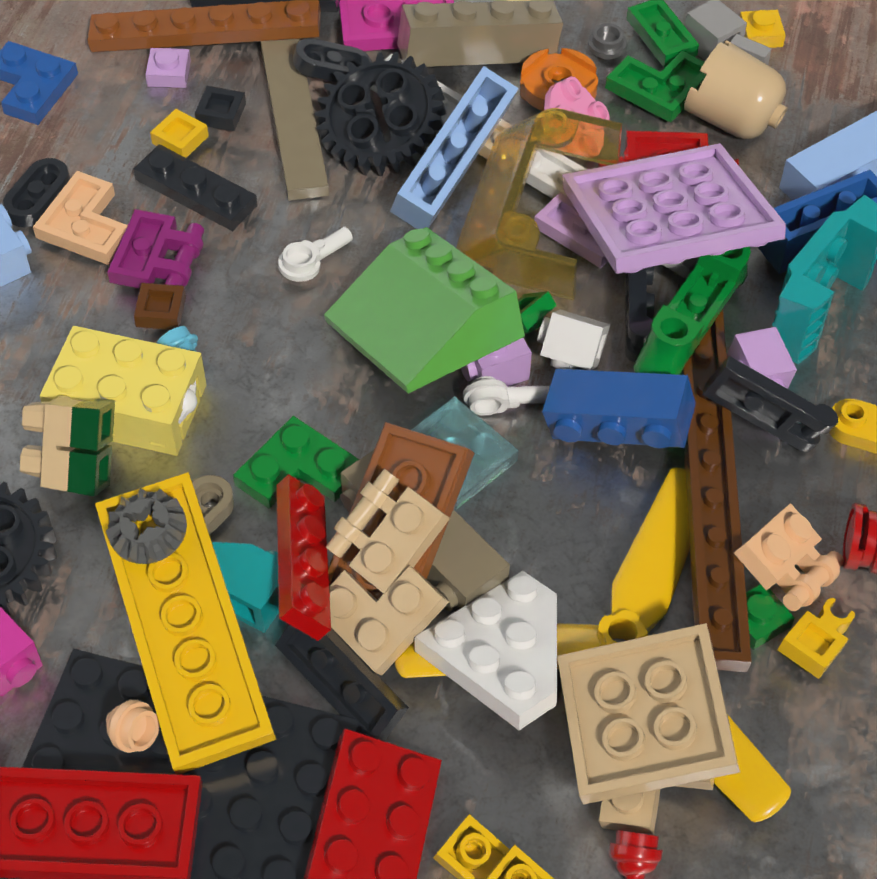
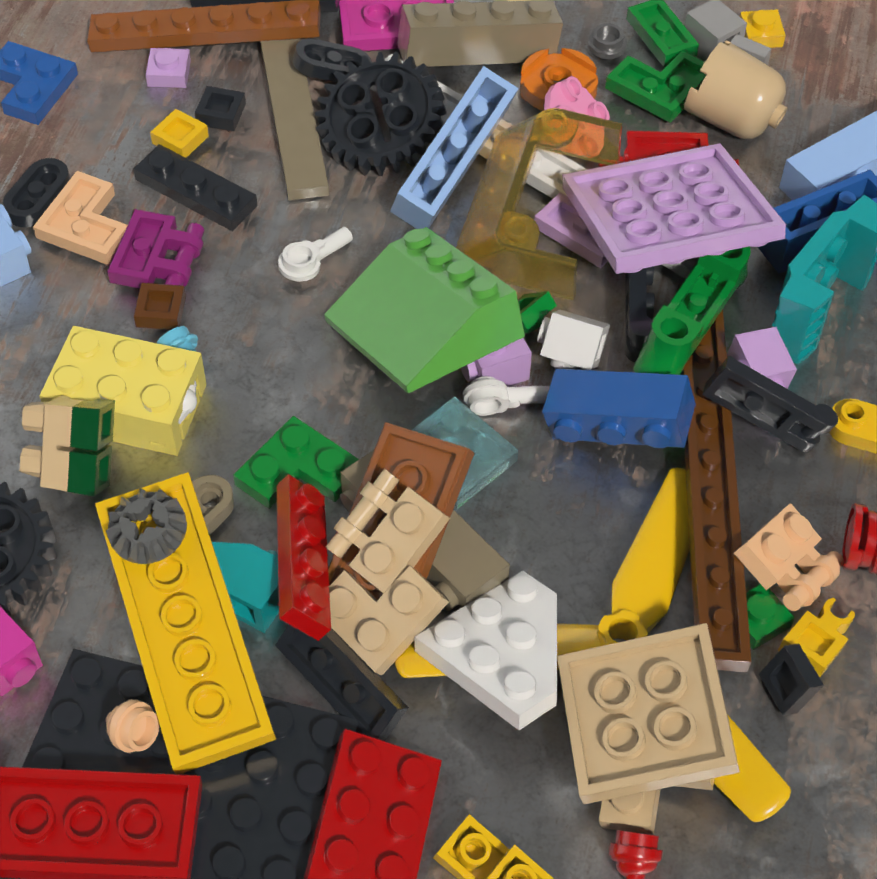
(791, 679): none -> black plate

